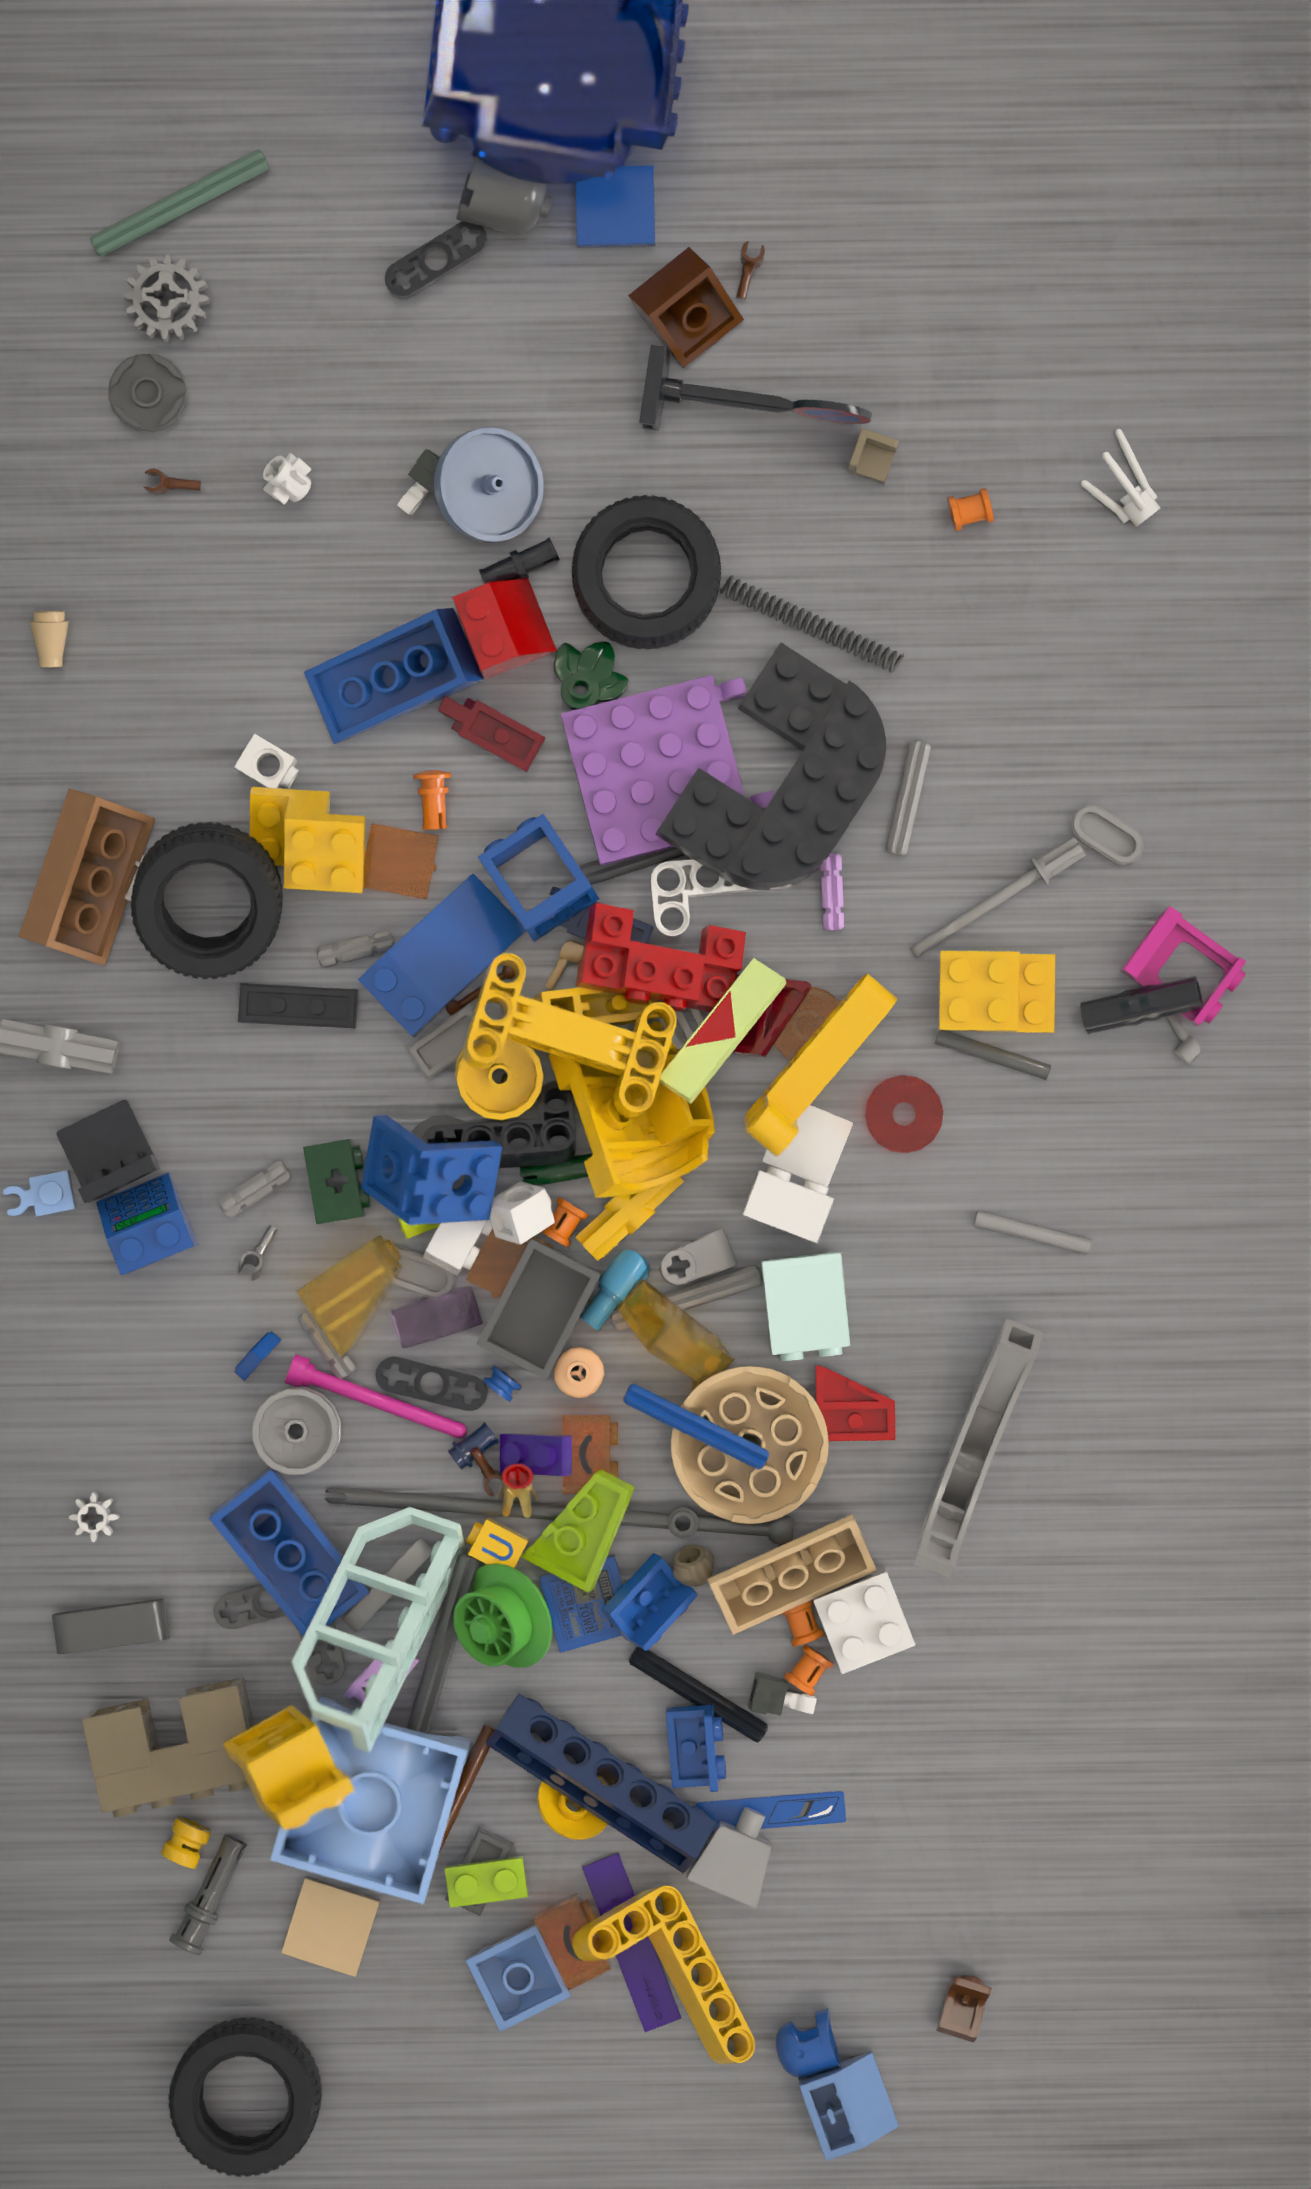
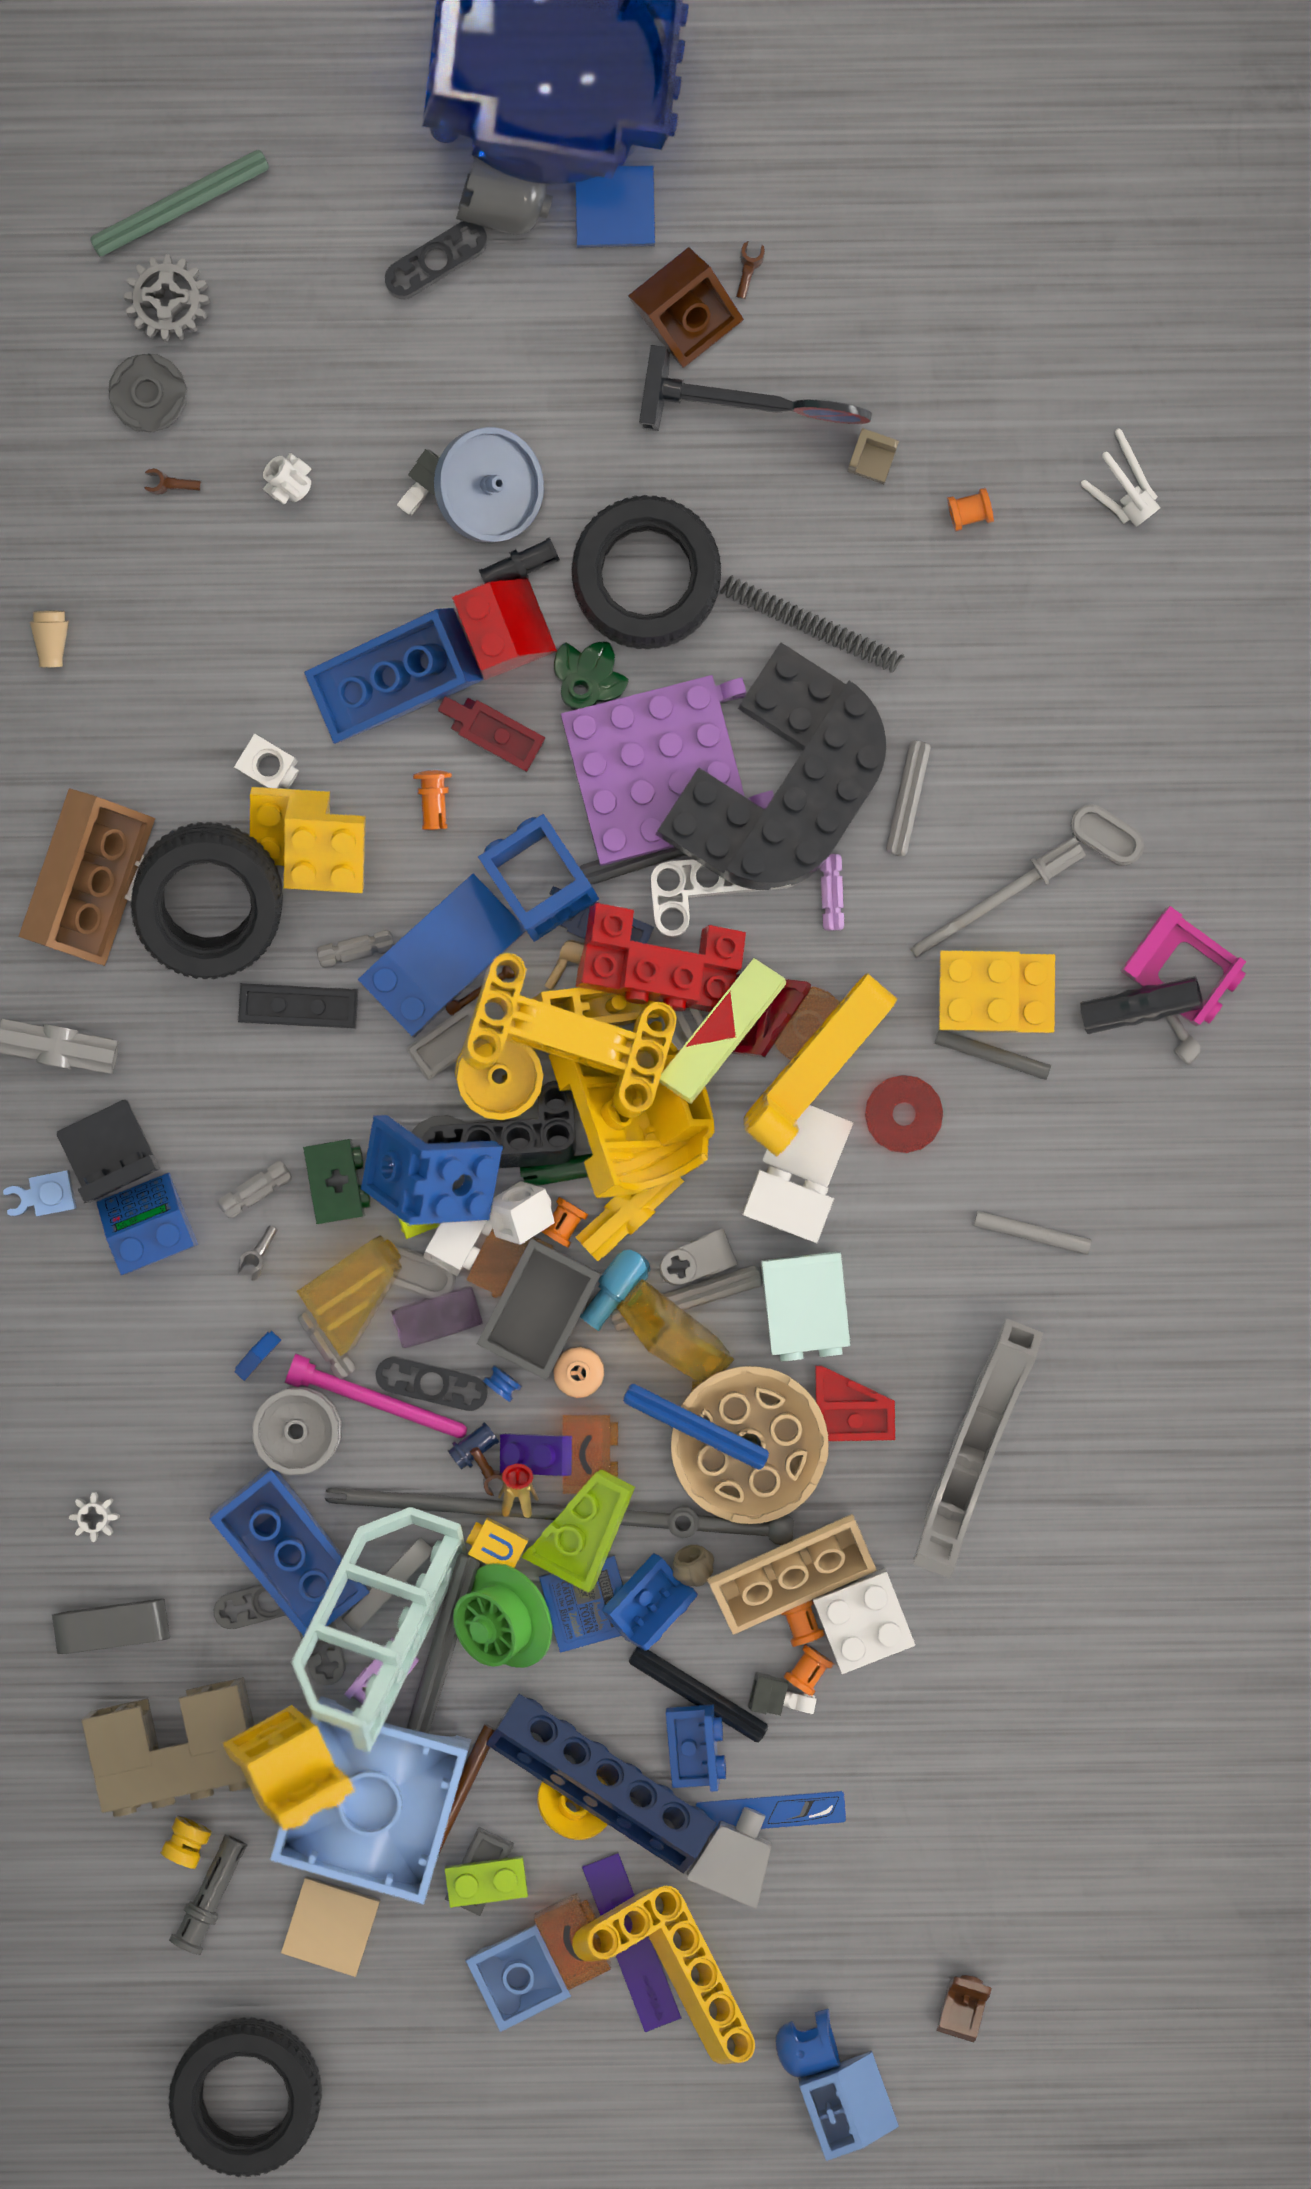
(399, 861): clear orange piece -> none

